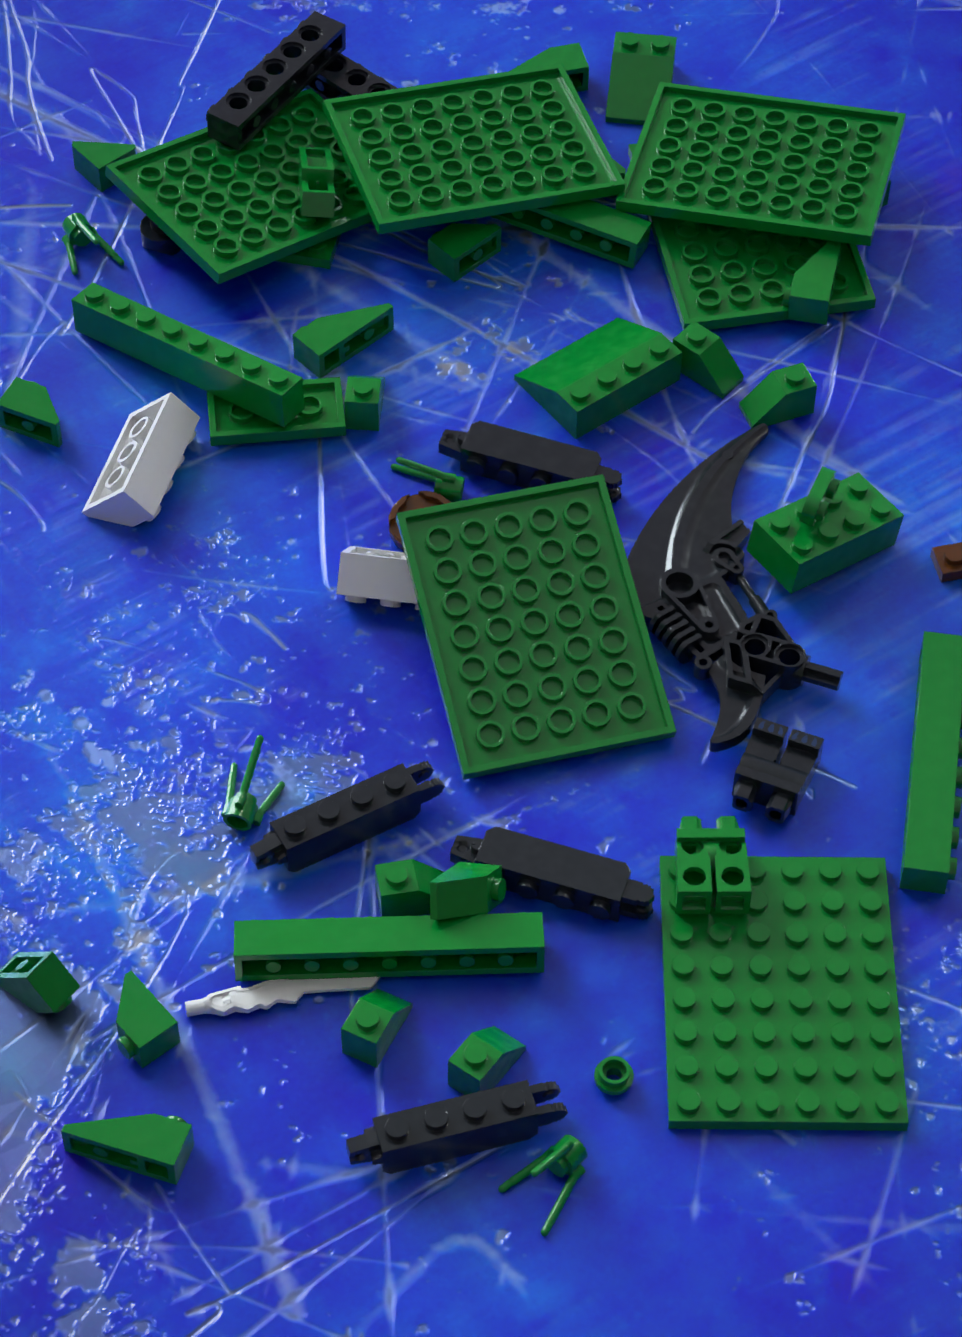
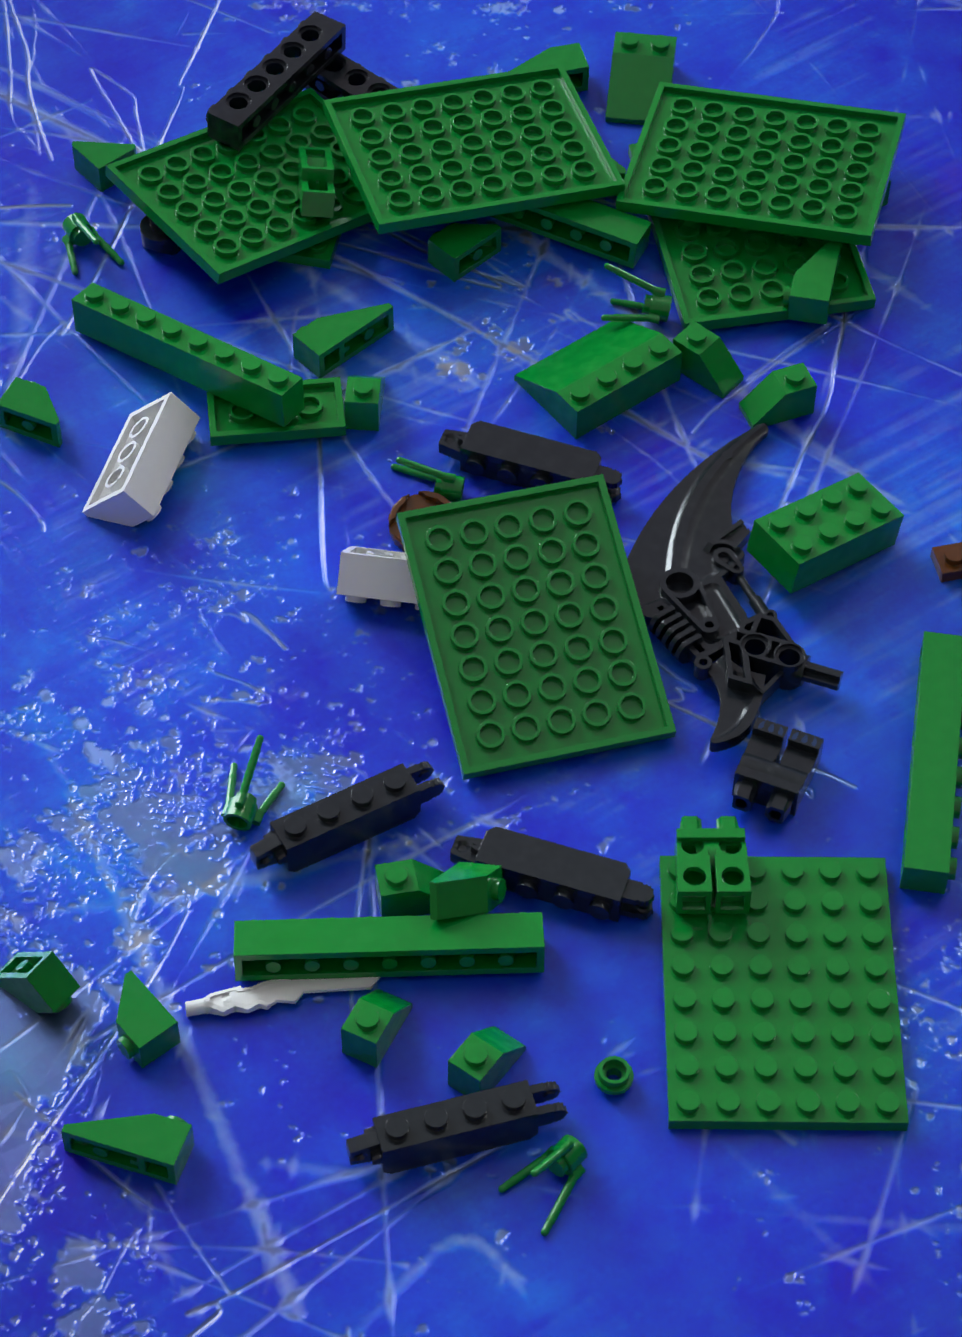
(654, 307): none -> green plant
(816, 504): green plate -> none

